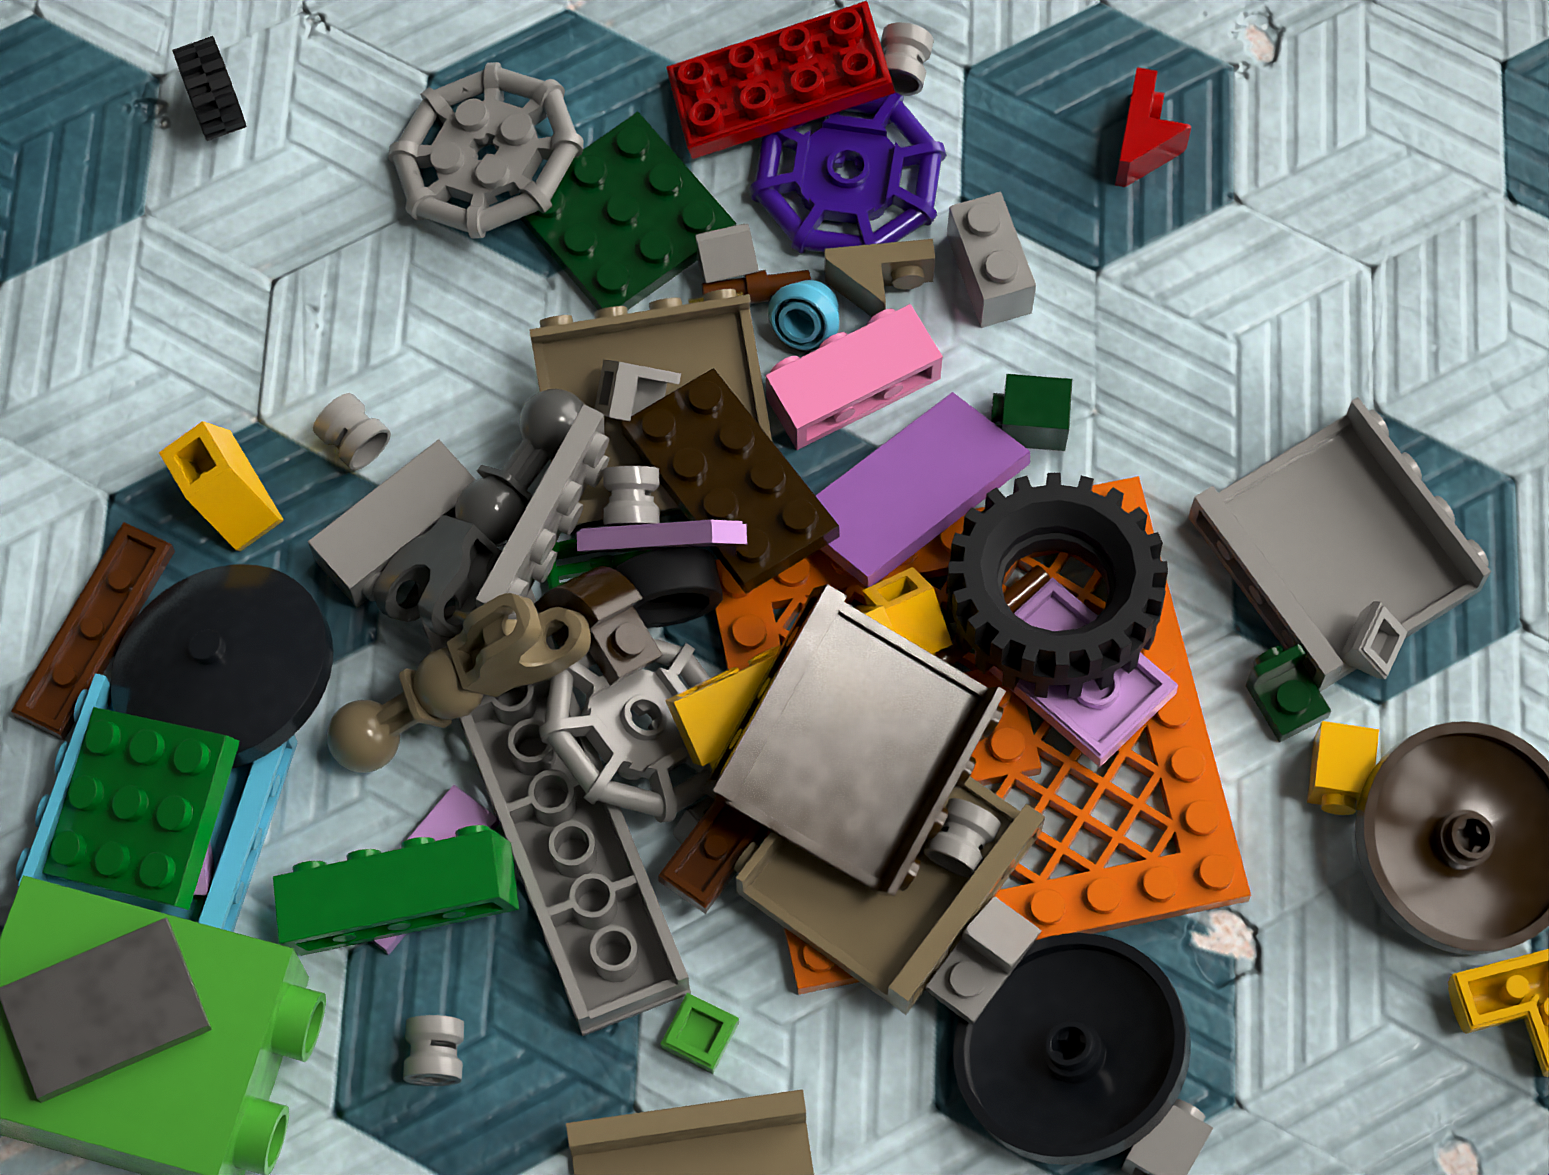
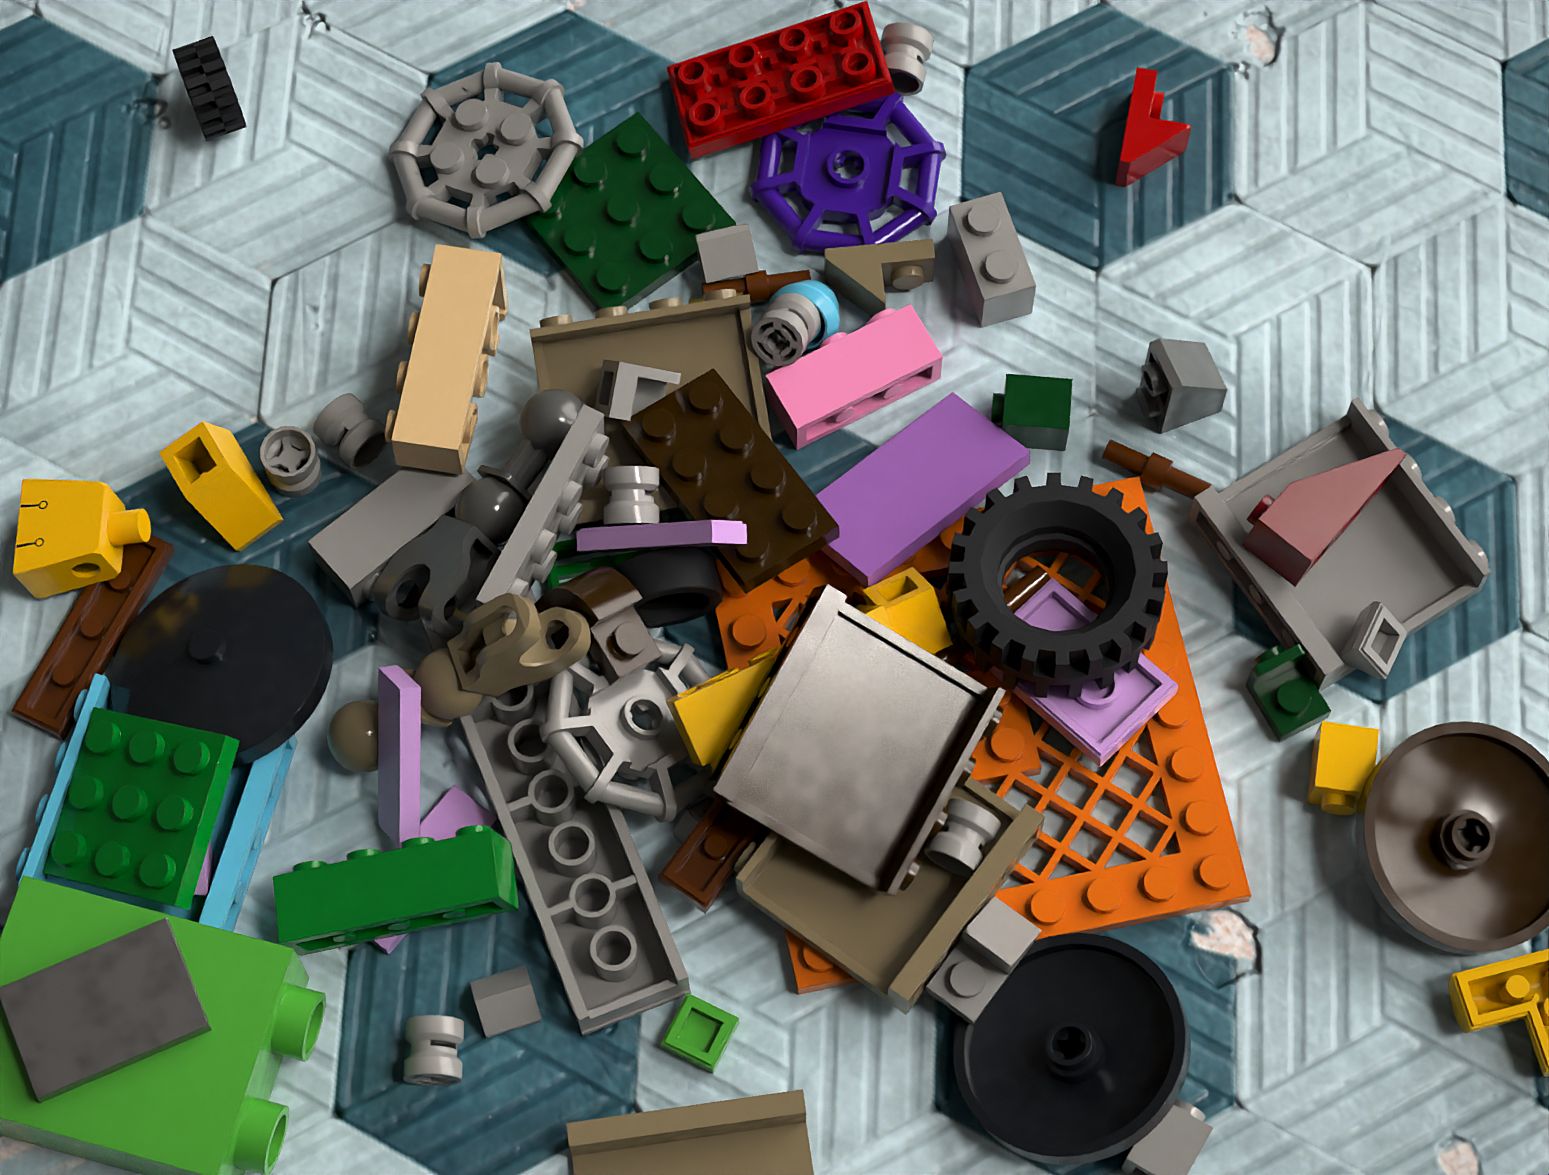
(72, 534): none -> yellow torso
(284, 450): none -> light grey wheel
(398, 754): none -> lavender tile
(448, 358): none -> tan wedge
(505, 1001): none -> light grey slope
(785, 329): none -> light grey wheel
(1154, 470): none -> reddish brown bar
(1179, 384): none -> dark grey slope
(1314, 513): none -> slope

